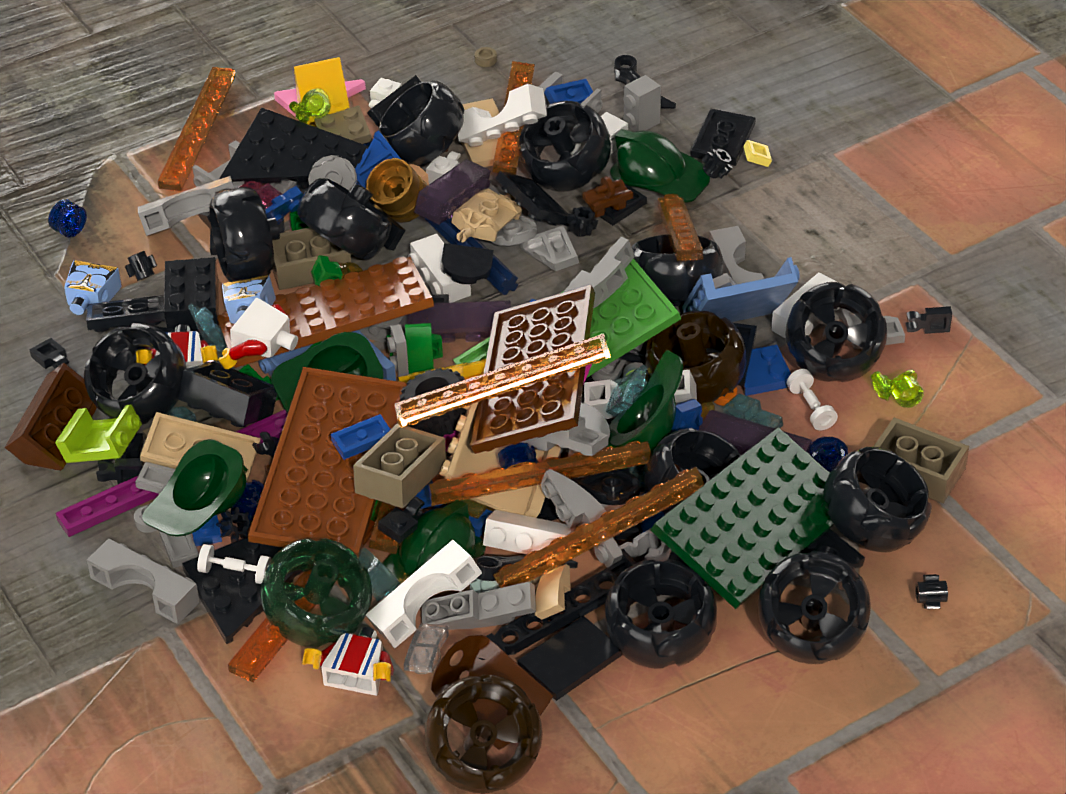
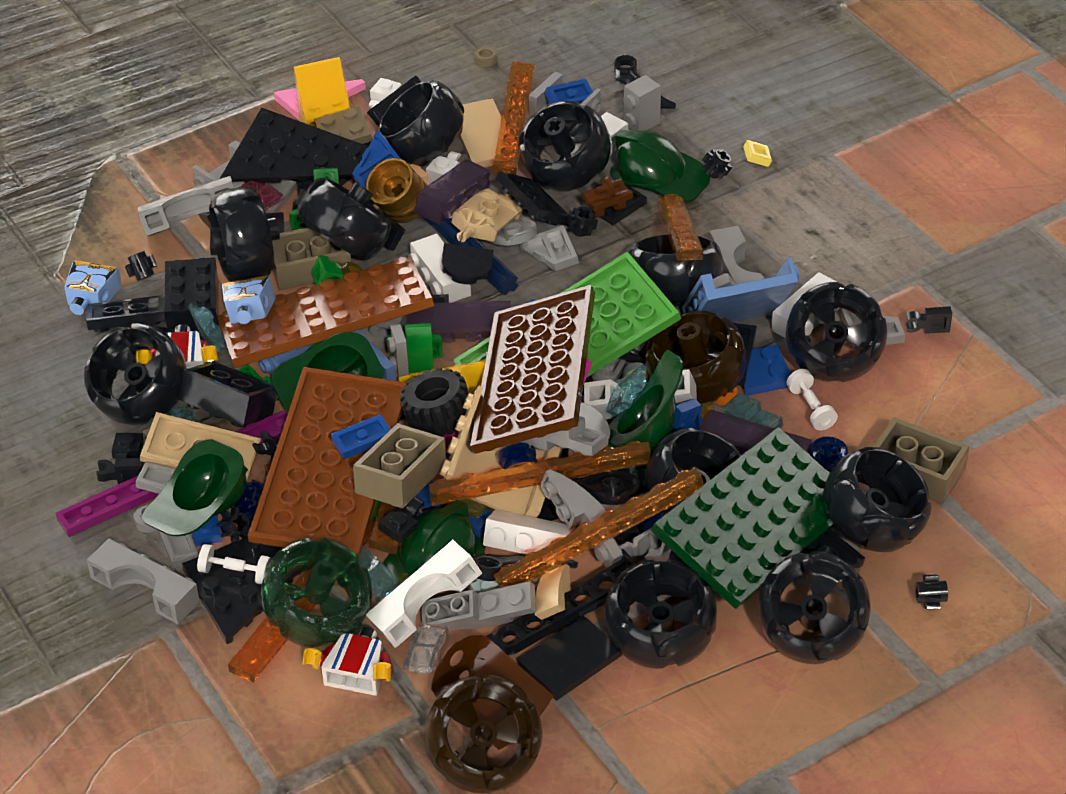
(46, 418): reddish brown slope -> none
(49, 354): black plate -> none
(67, 218): clear blue wheel -> none
(97, 439): lime panel -> none
(196, 129): clear orange plate -> none
(259, 333): white torso -> none
(284, 203): blue wing -> none
(314, 105): clear neon green piece -> none
(335, 169): light grey tile -> none
(502, 380): clear orange plate -> none
(523, 107): white arch -> none
(608, 273): light grey slope -> none
(724, 132): black tile -> none
(903, 388): clear neon green piece -> none

